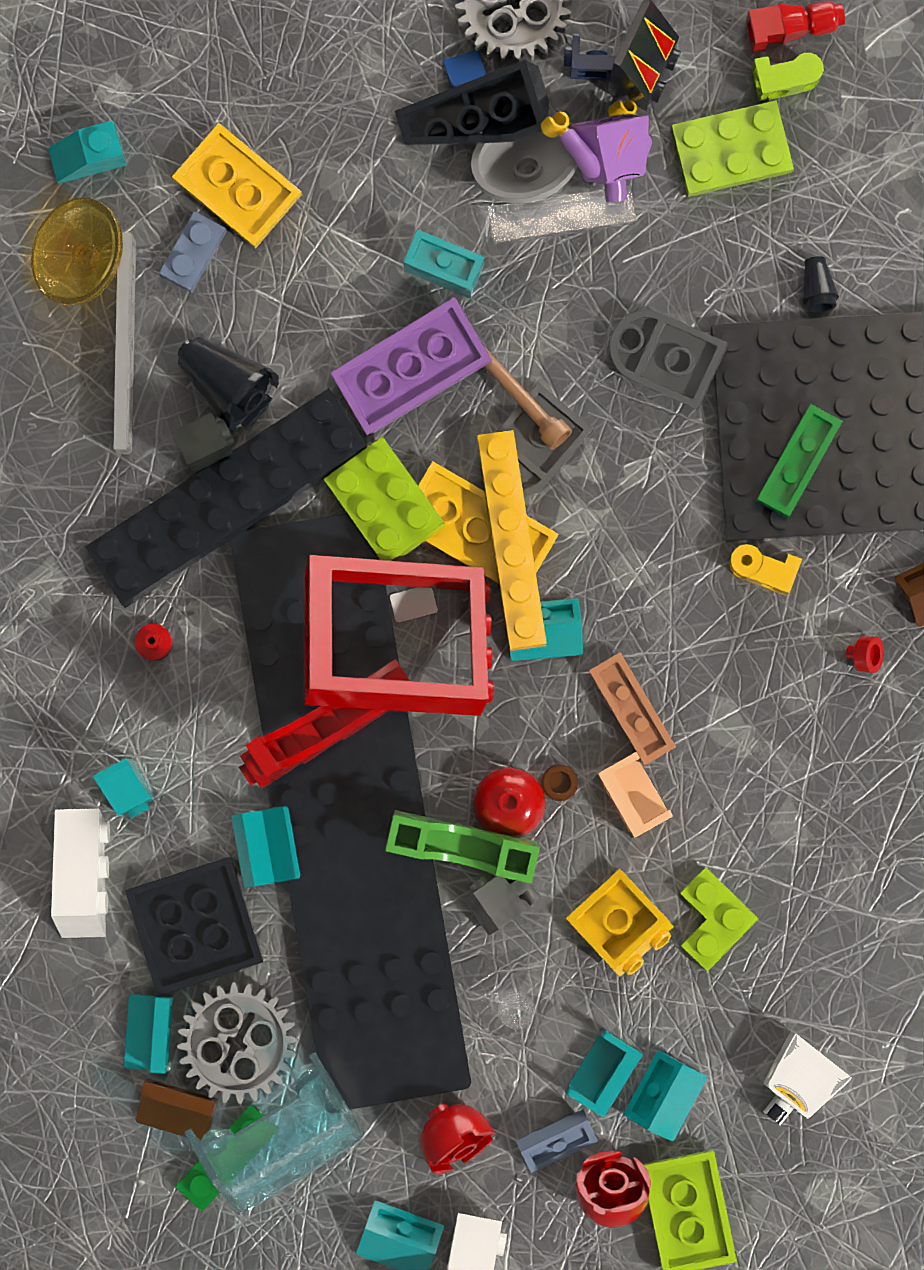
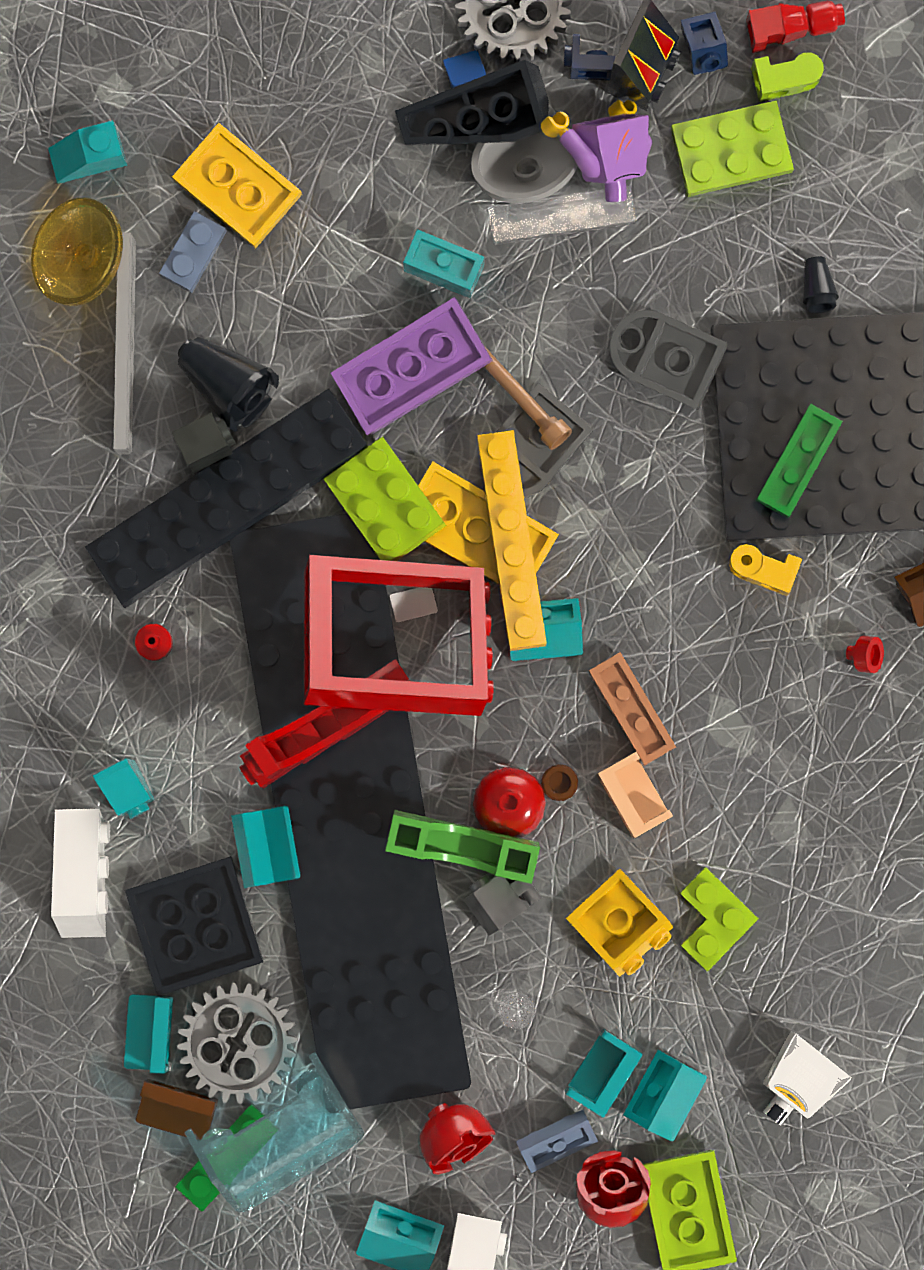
(705, 43): none -> dark blue bracket

